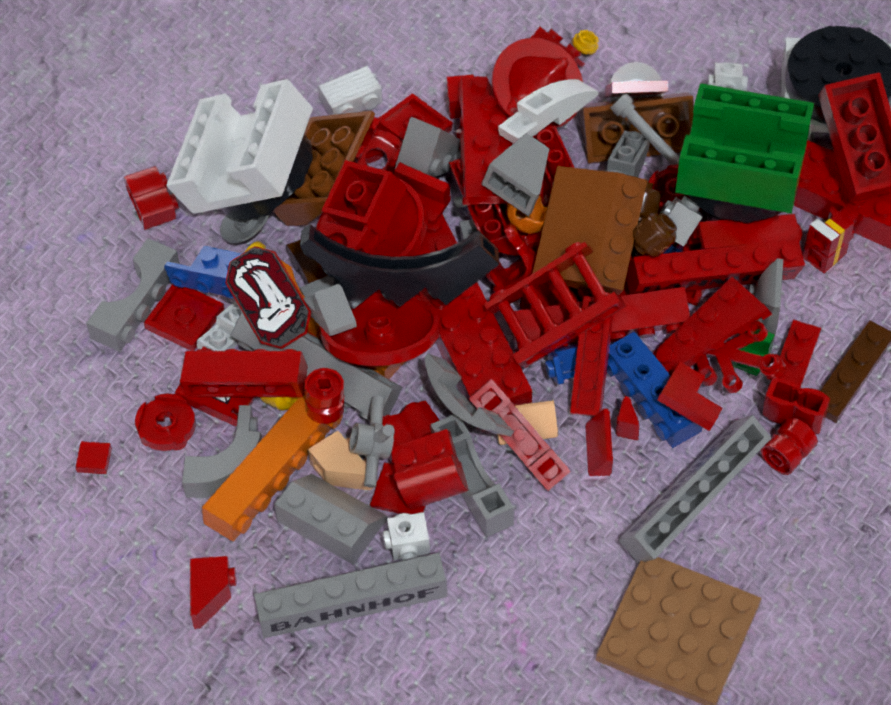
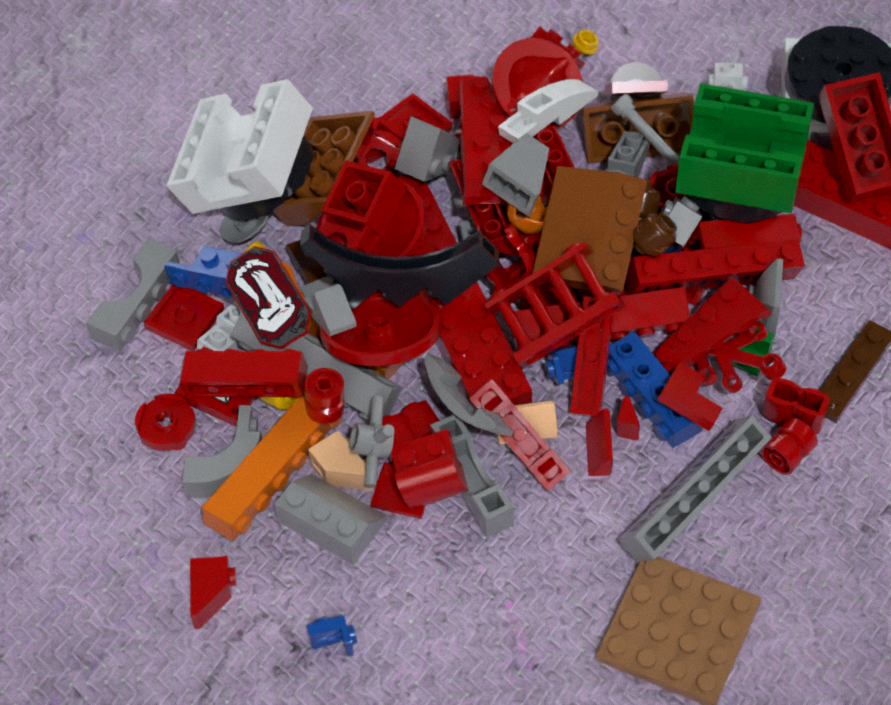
(93, 457): red tile -> none
(150, 197): red brick -> none
(332, 631): none -> blue bracket
(351, 92): white brick -> none
(351, 595): light grey brick -> none
(407, 536): white brick -> none
(431, 190): red panel -> none
(799, 350): red plate -> none
(830, 240): red hips -> none

